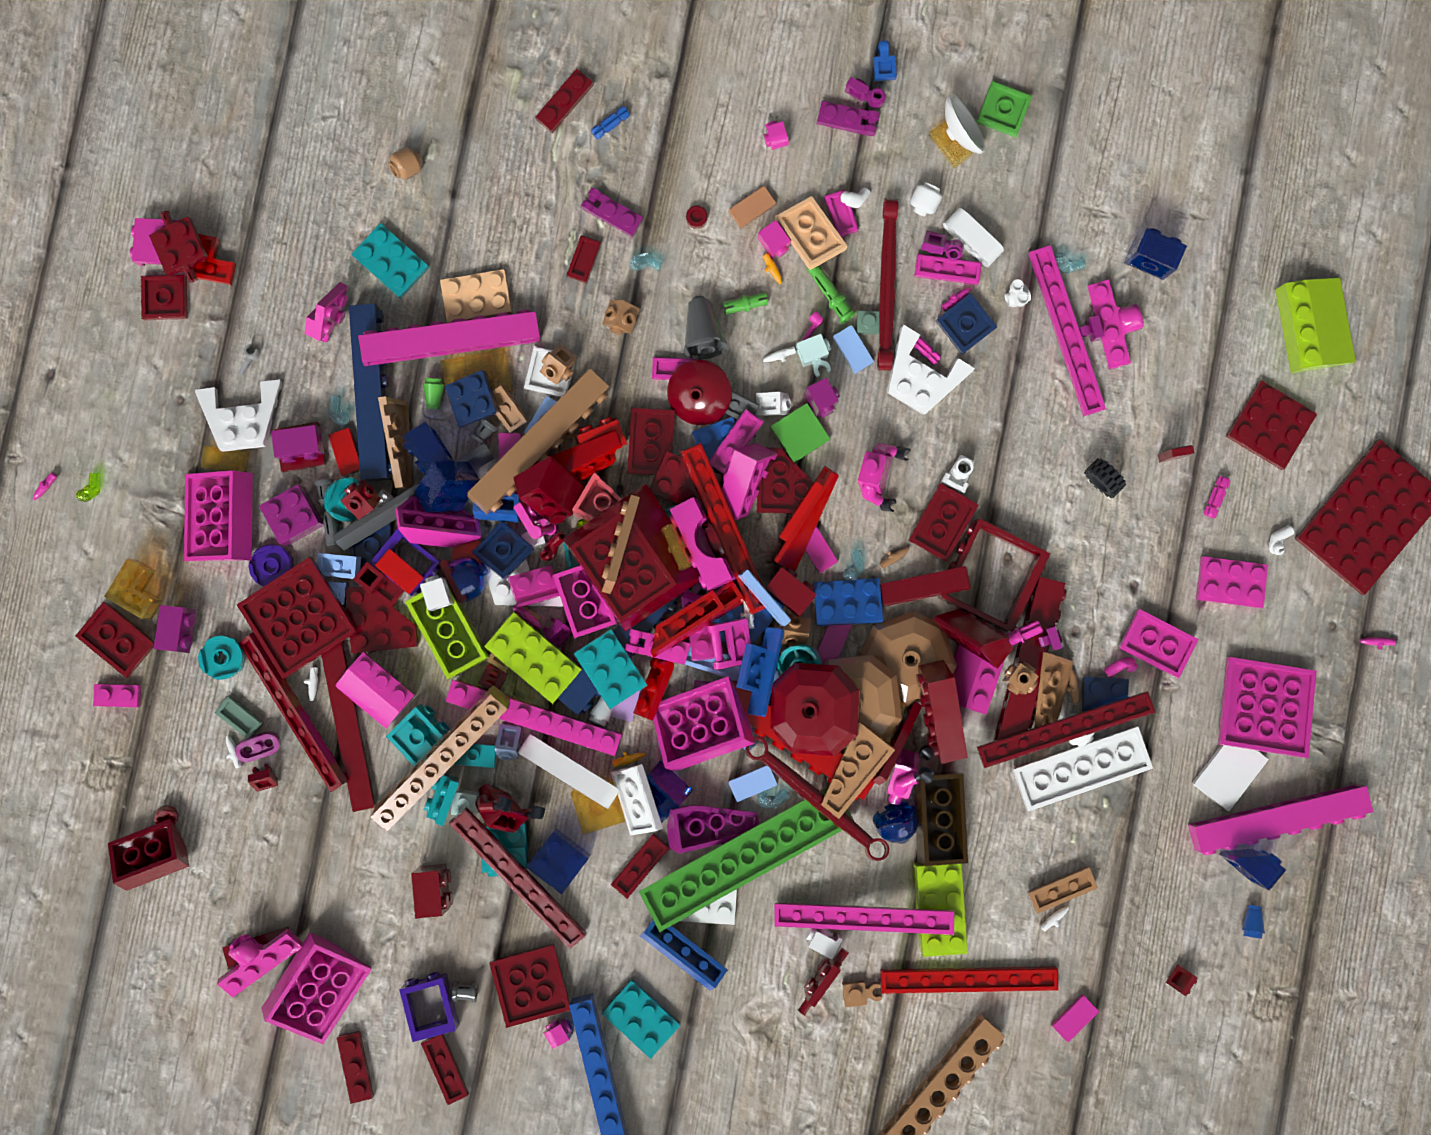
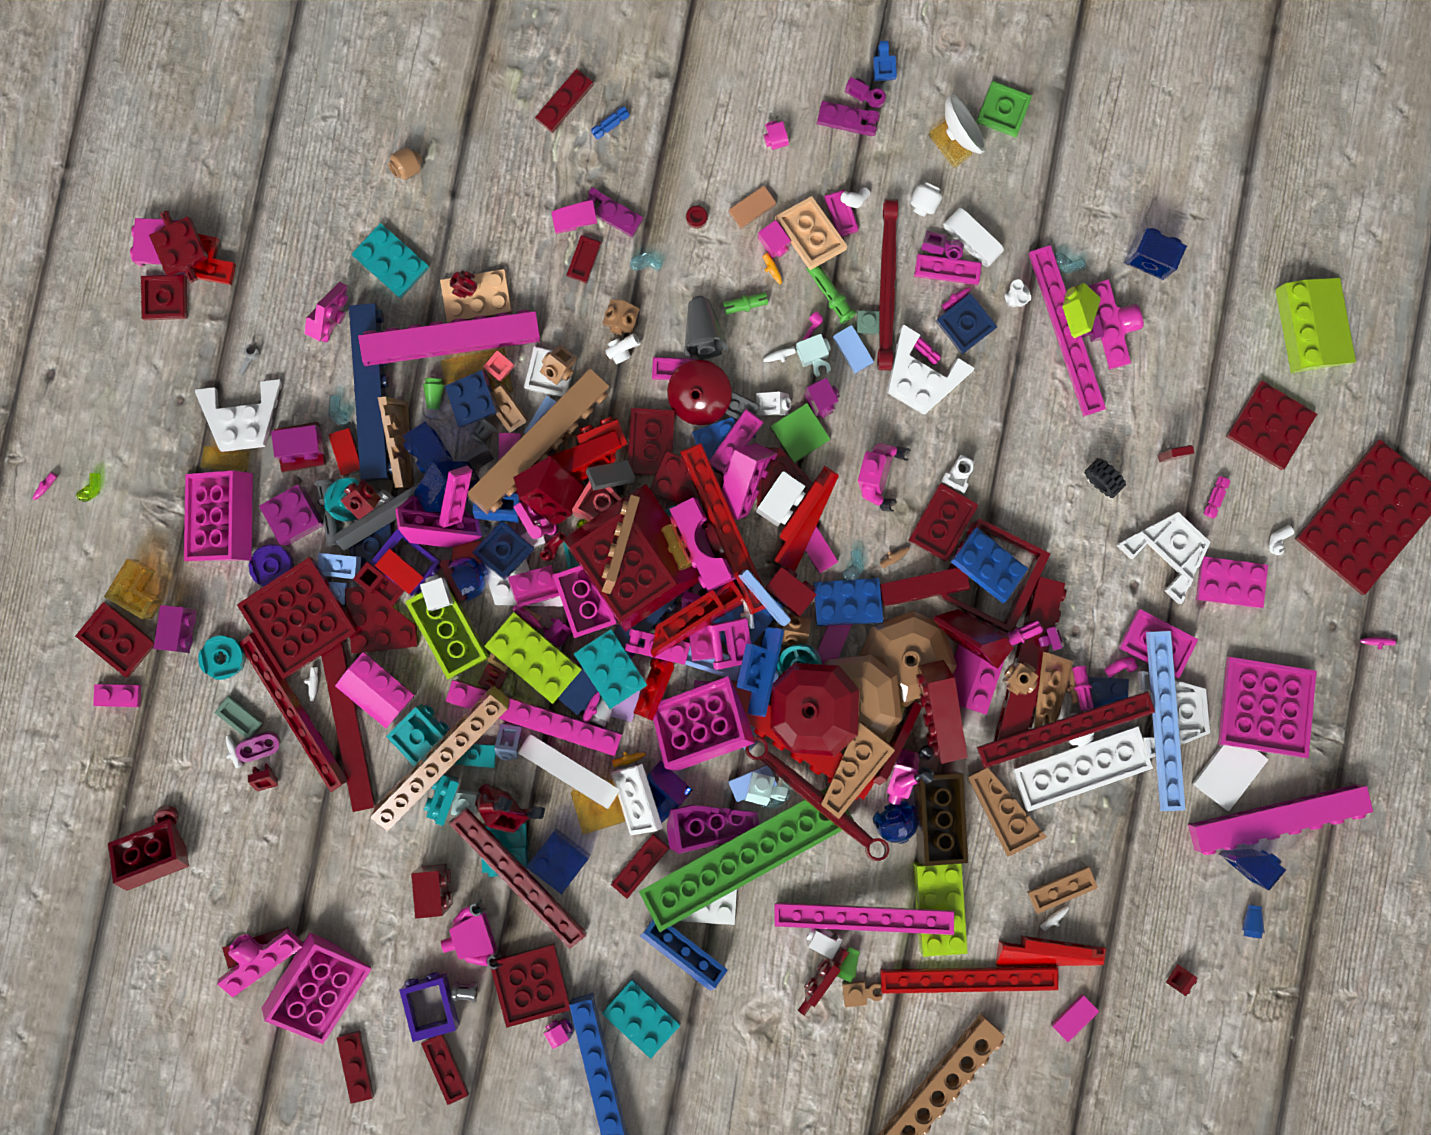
(455, 496): none -> dark pink tile
(463, 284): none -> dark red gear
(472, 937): none -> dark pink torso
(499, 366): none -> coral plate
(574, 216): none -> dark pink slope
(591, 708): none -> dark pink helmet
(610, 475): none -> dark grey tile
(619, 349): none -> white plate
(762, 789): none -> light aqua brick
(780, 499): none -> white brick
(849, 965): none -> bright green cone
(989, 565): none -> blue plate
(1009, 821): none -> medium nougat wing
(1047, 952): none -> red wedge
(1080, 309): none -> lime slope
(1083, 688): none -> dark pink axle
(1165, 721): none -> light blue plate
(1177, 544): none -> white wing
(1191, 711): none -> white wing

